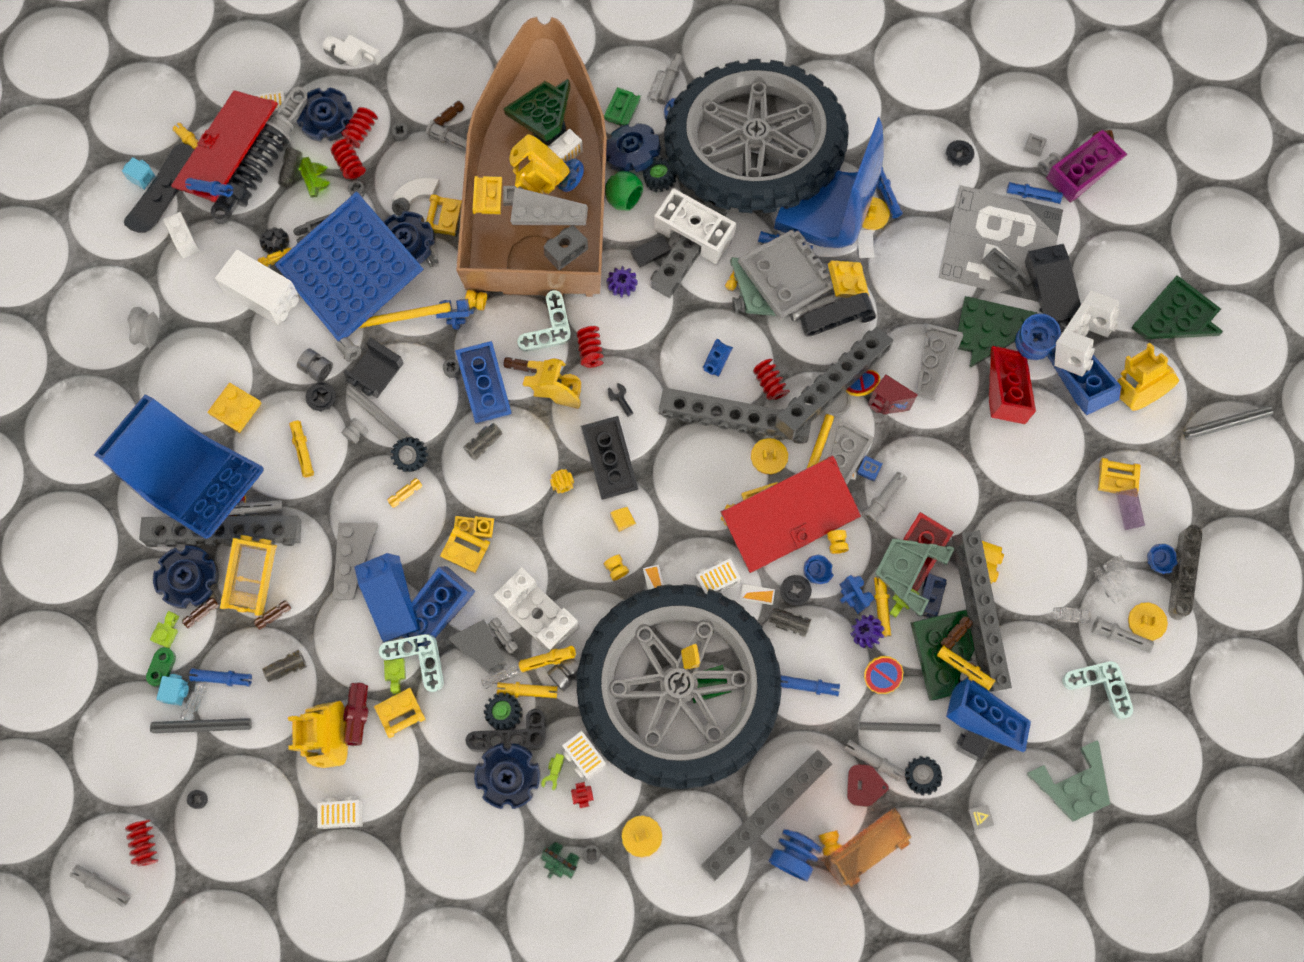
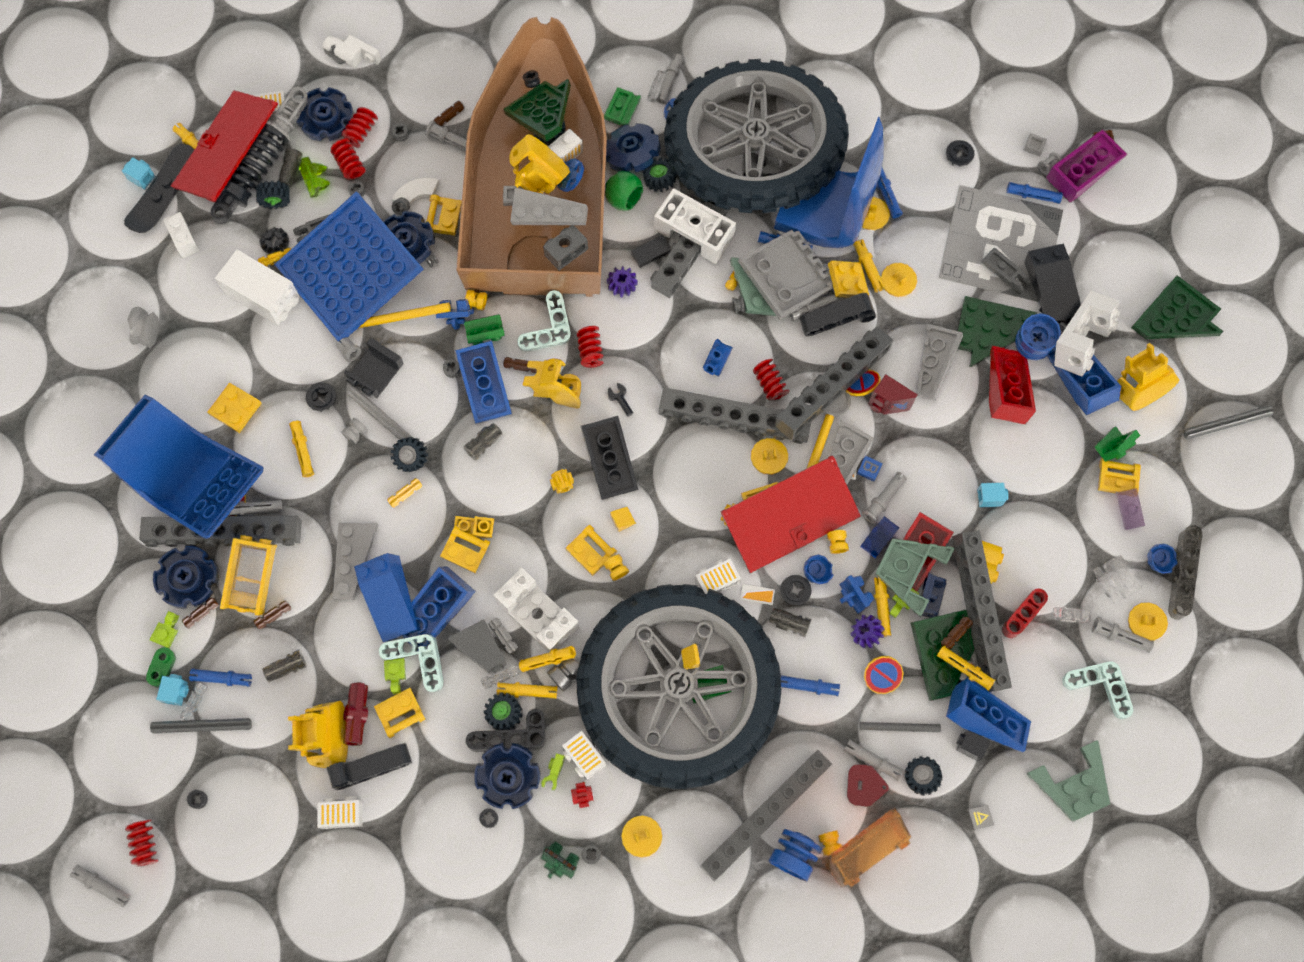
(214, 188): blue pin -> none
(272, 194): none -> black wheel
(314, 365): flat silver wheel -> none
(349, 774): none -> black beam
(483, 821): none -> black bush
(484, 329): none -> green bracket
(487, 195): yellow plate -> none
(531, 79): none -> black bush
(586, 554): none -> yellow plate
(653, 576): sticker -> none
(869, 266): none -> yellow pin
(879, 537): none -> clear blue slope
(899, 279): none -> yellow piece
(992, 494): none -> medium azure brick
(1031, 607): none -> red beam
(1115, 444): none -> green bracket

